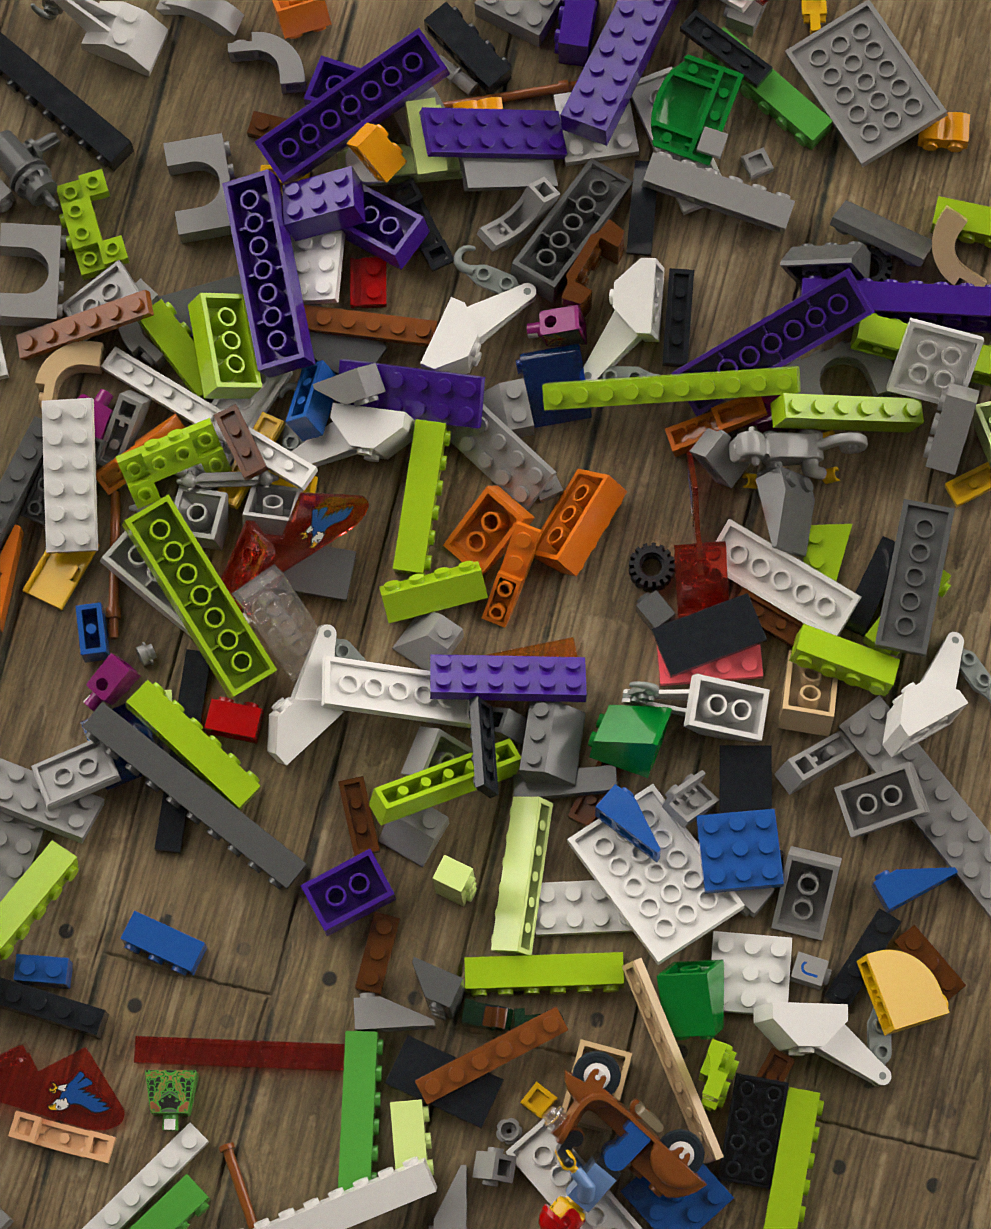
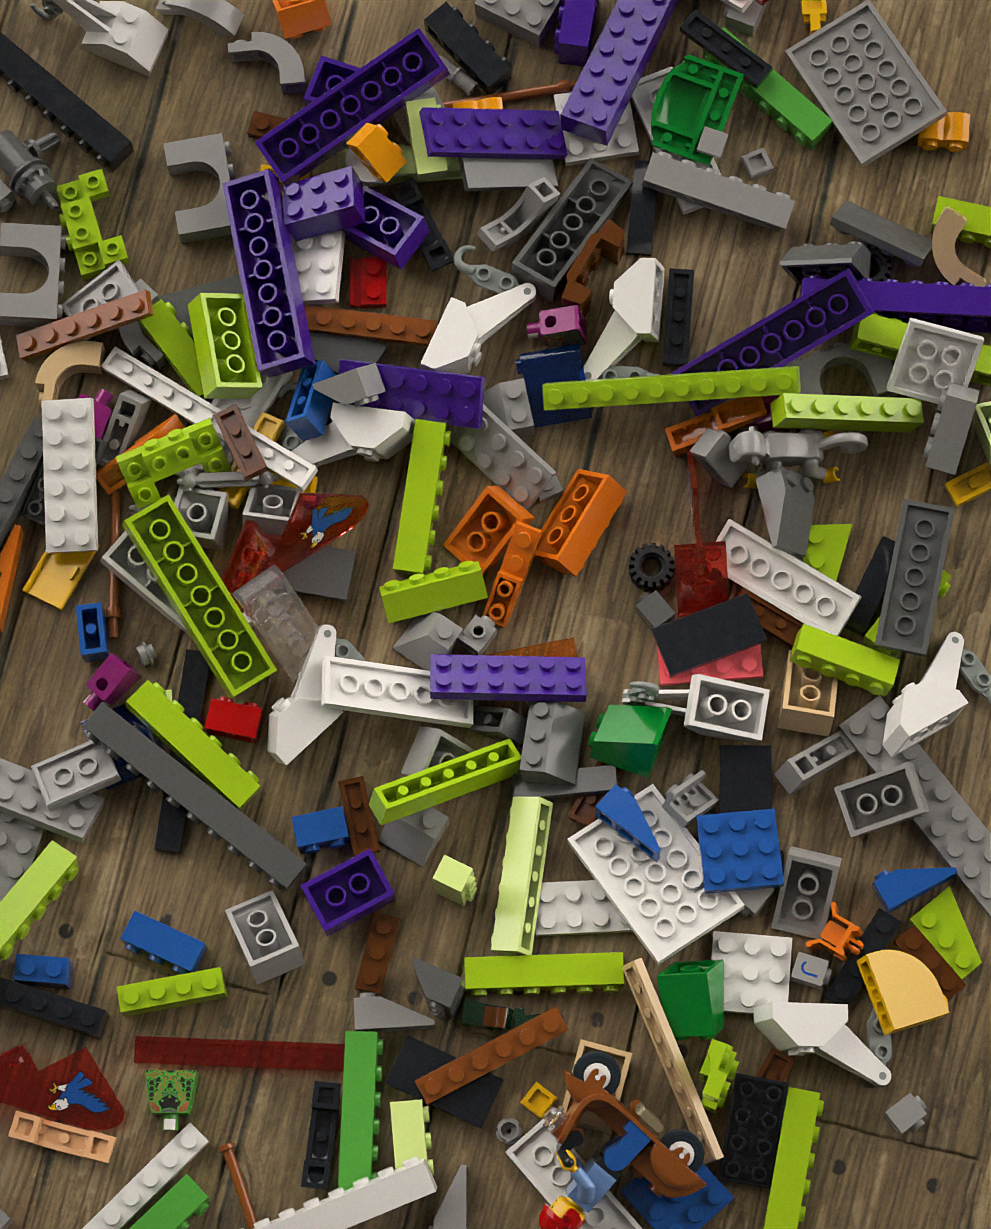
(172, 992): none -> lime brick
(265, 937): none -> light grey slope
(321, 830): none -> blue brick
(321, 1135): none -> black slope
(474, 643): none -> light grey brick
(483, 747): black plate -> none
(494, 1167): light grey brick -> none
(838, 936): none -> orange piece
(906, 1114): none -> light grey brick
(947, 932): none -> lime wing

